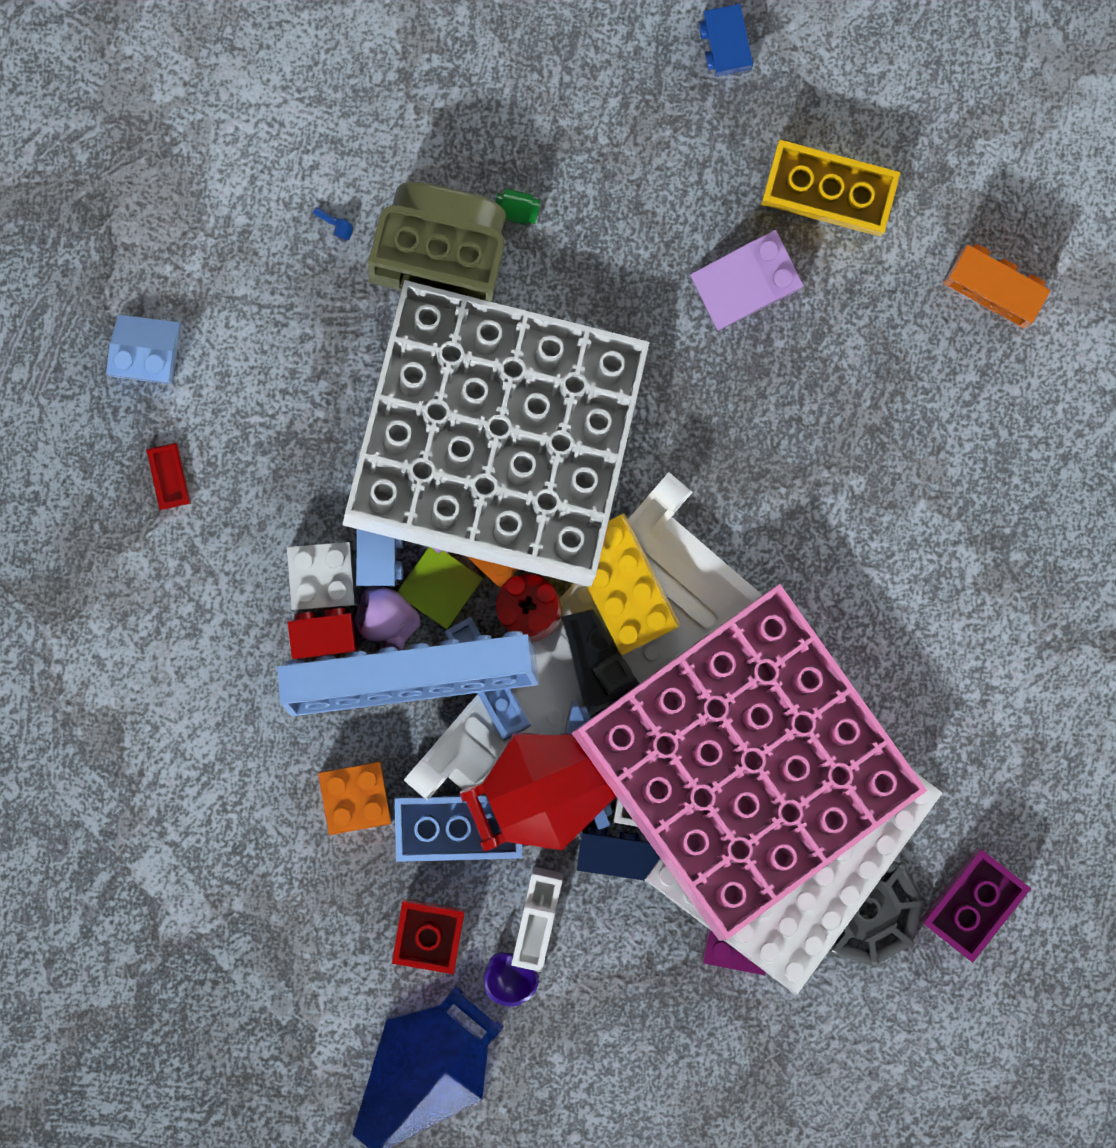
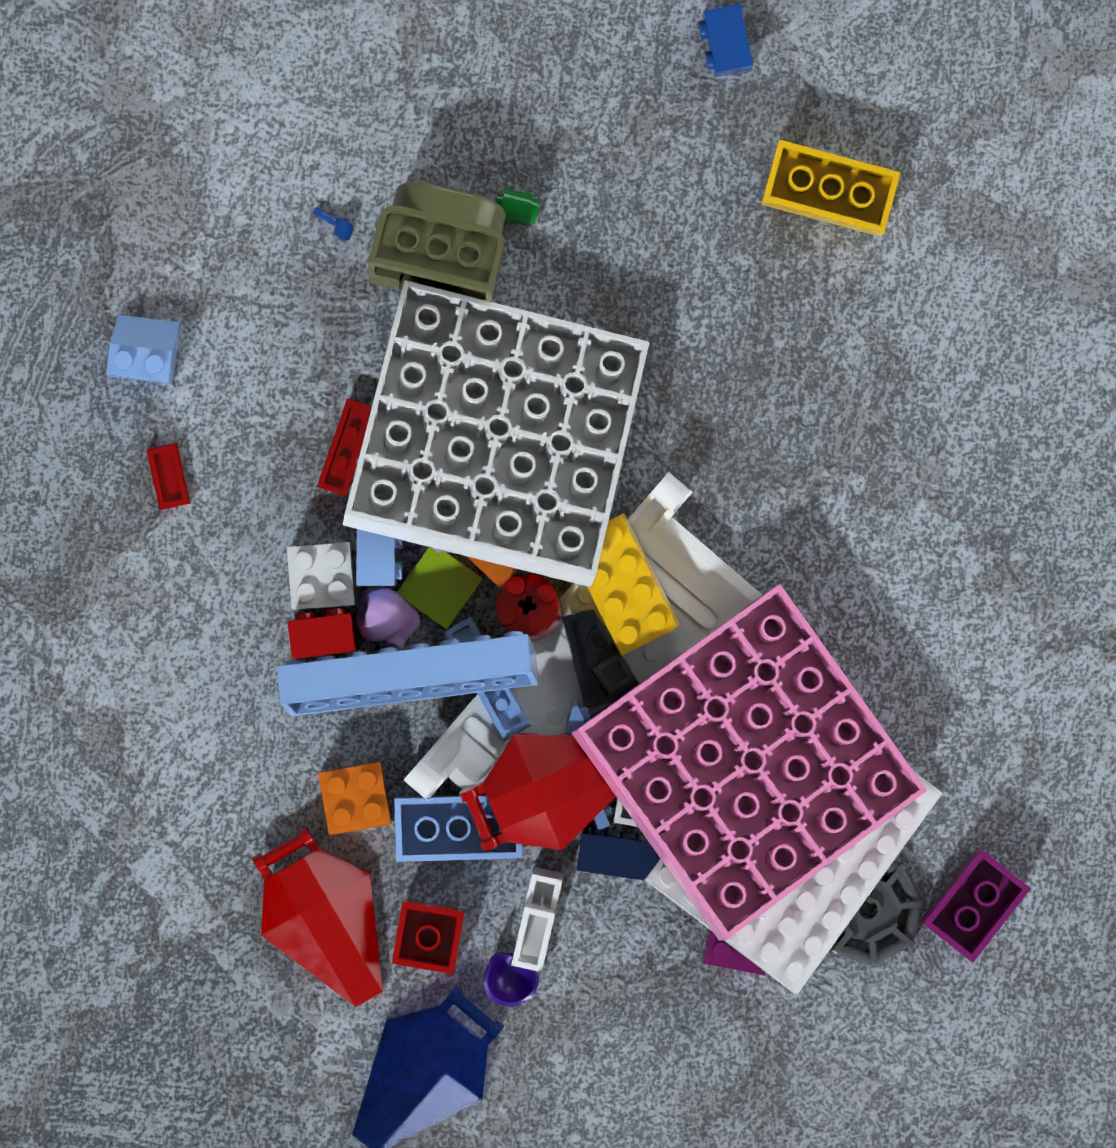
(323, 917): none -> red windscreen
(345, 448): none -> red plate
(747, 280): lavender slope -> none
(997, 285): orange brick -> none

